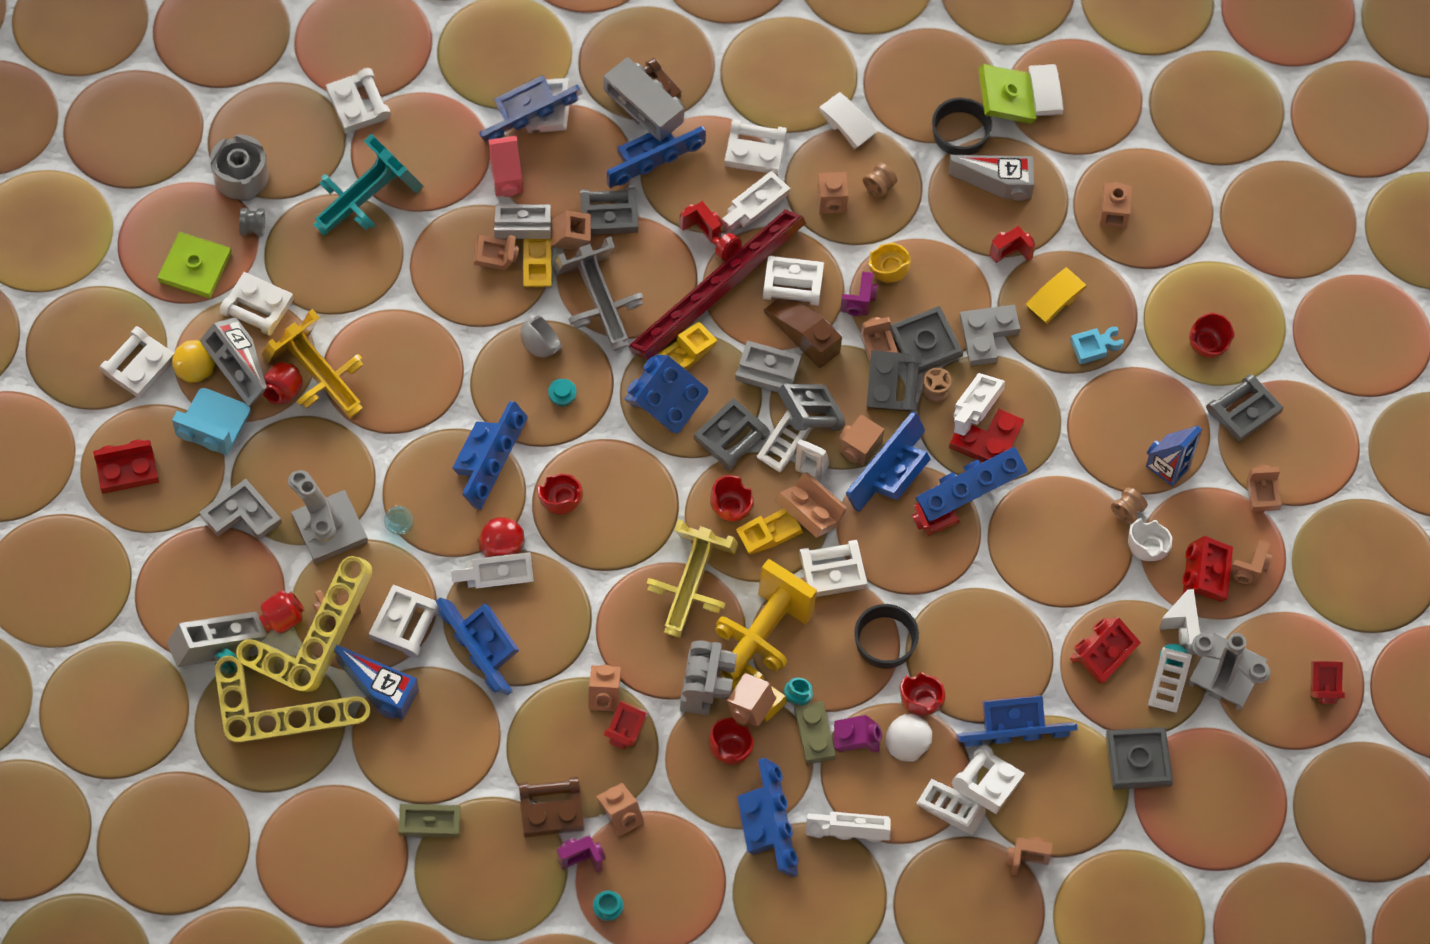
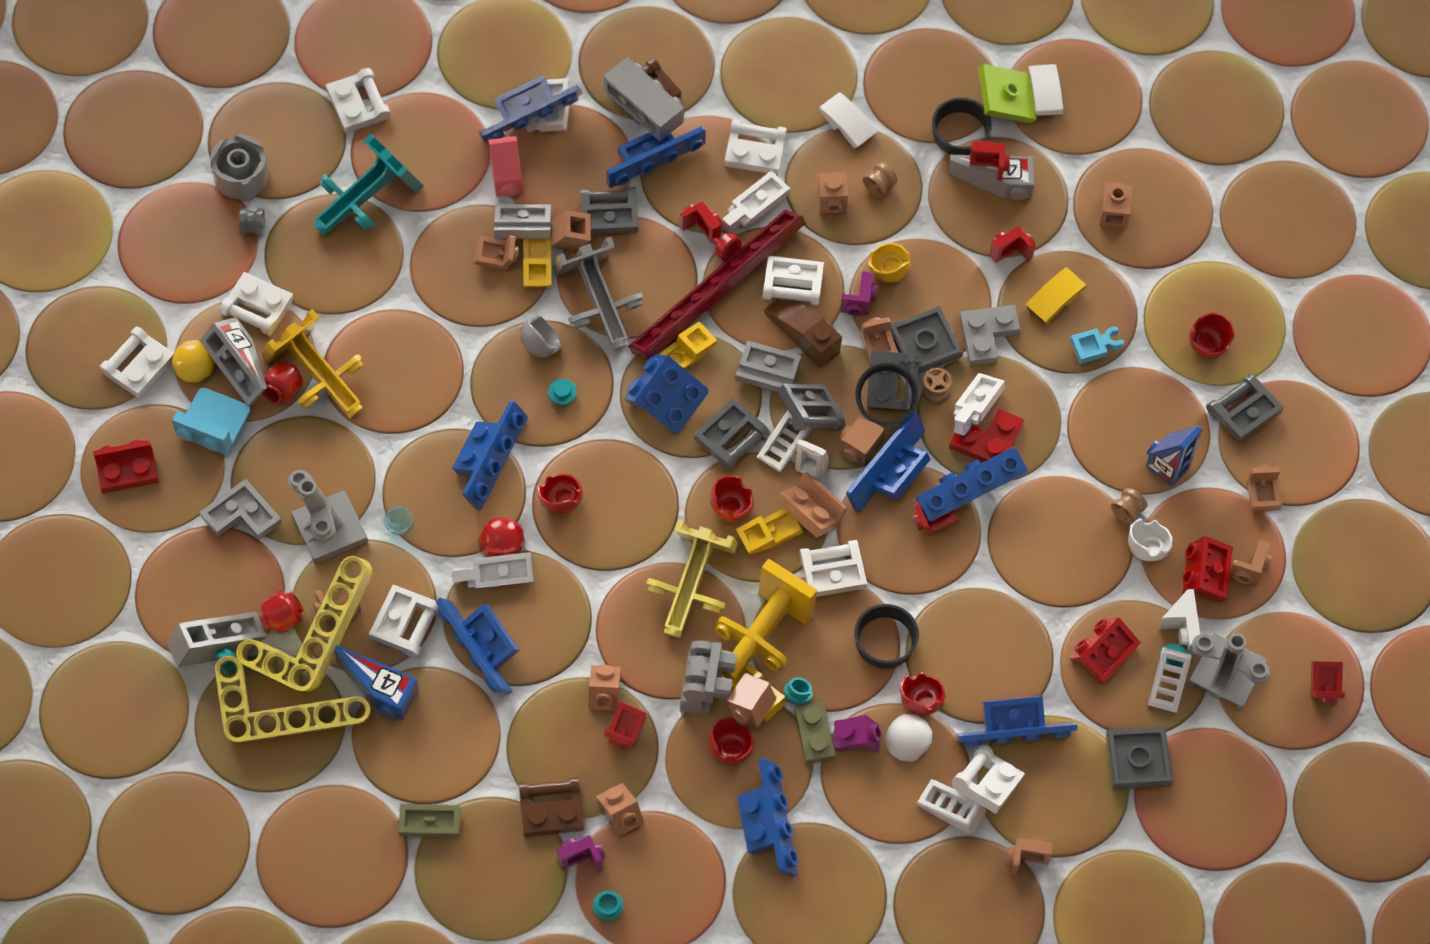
(194, 265): lime plate -> none
(849, 825): white hinge -> none
(887, 367): none -> black tyre
(991, 155): none -> red bracket

